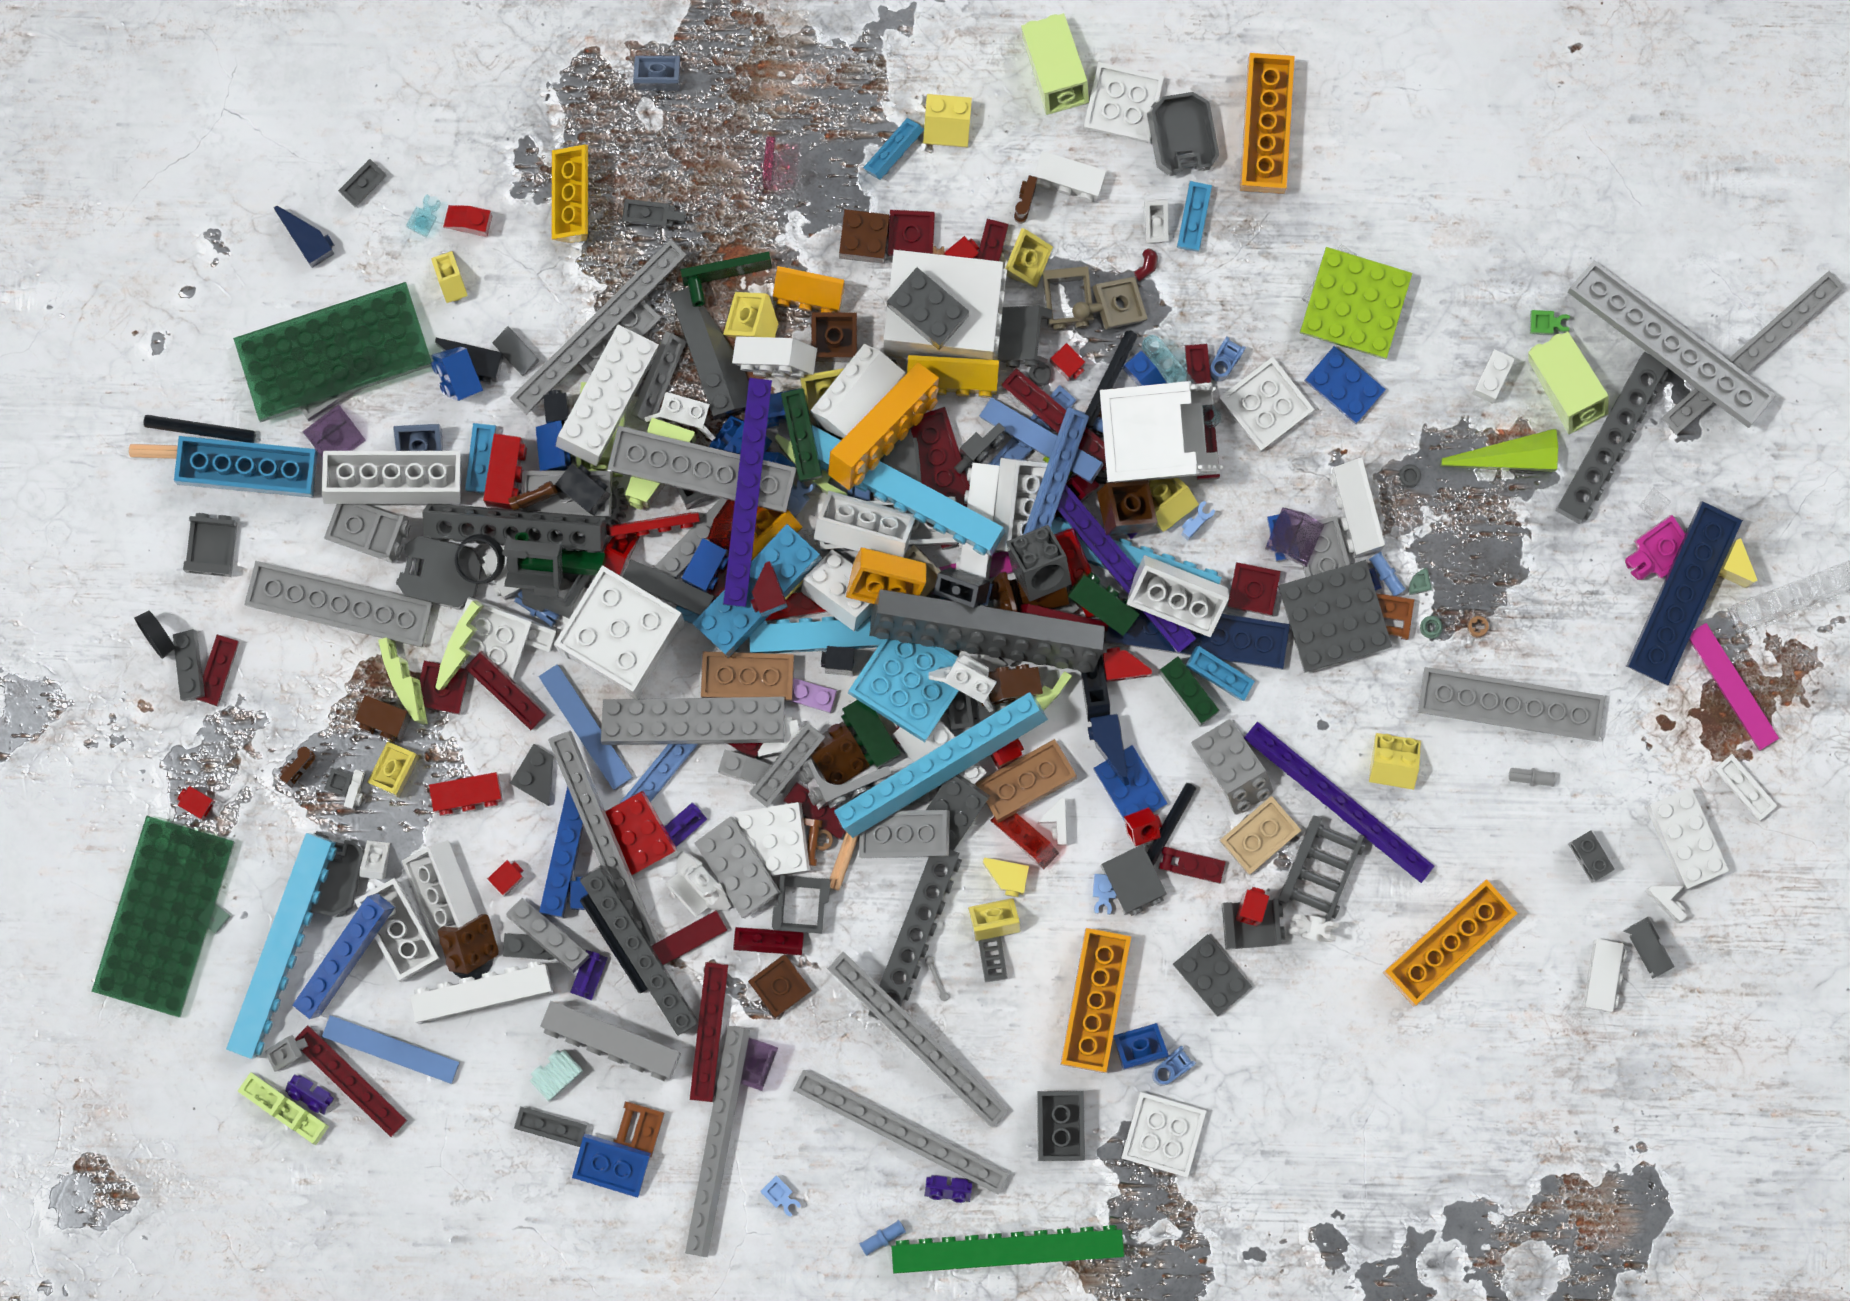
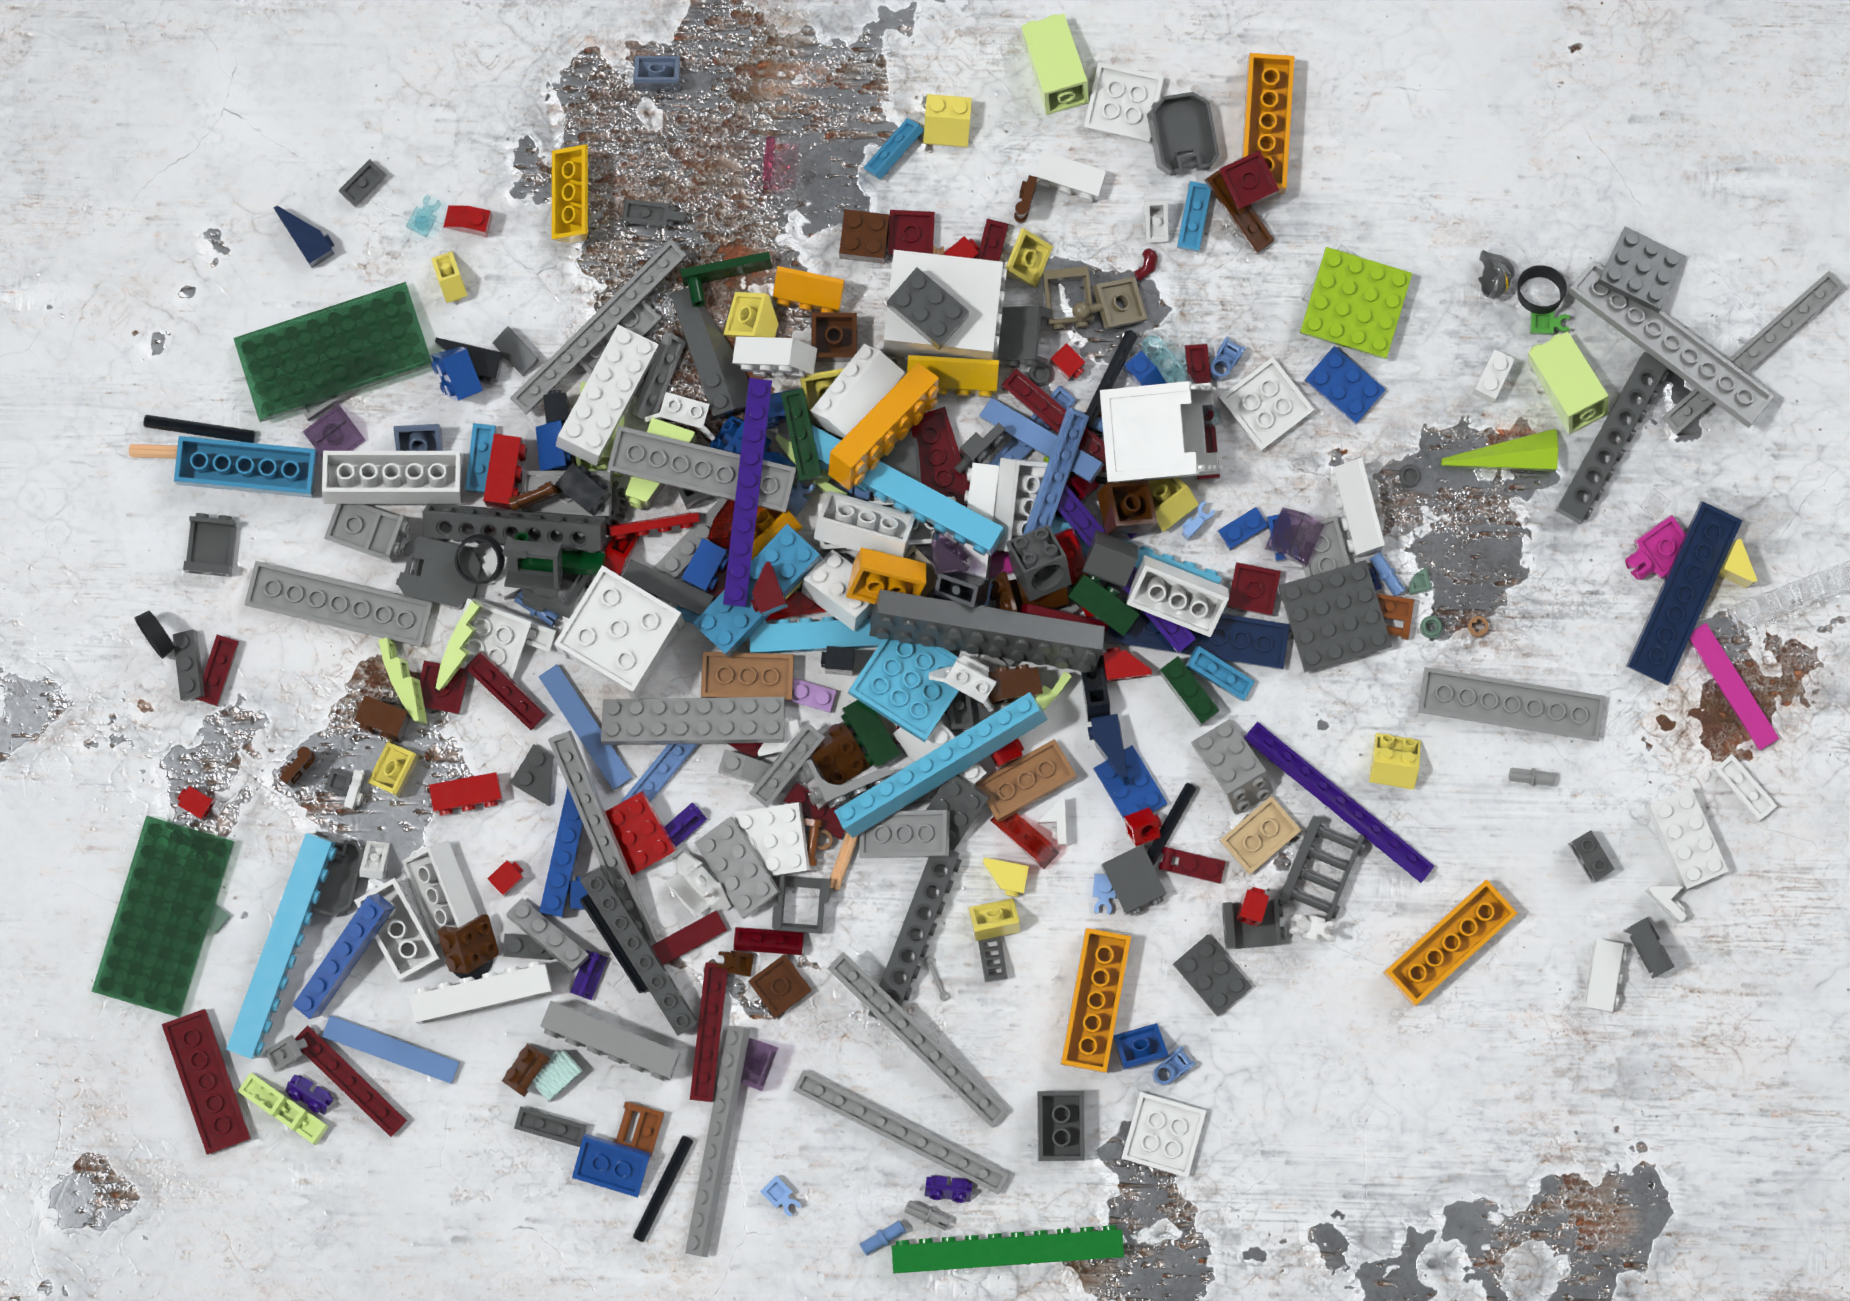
(206, 1081): none -> dark red plate
(525, 1069): none -> reddish brown plate
(663, 1188): none -> black axle
(737, 962): none -> reddish brown plate
(927, 1214): none -> light grey axle
(948, 556): none -> clear purple slope
(1110, 559): none -> dark grey slope
(1242, 528): none -> blue plate
(1245, 219): none -> reddish brown tile
(1249, 180): none -> dark red plate
(1496, 274): none -> dark grey hair
(1544, 272): none -> black tyre
(1641, 269): none -> plate

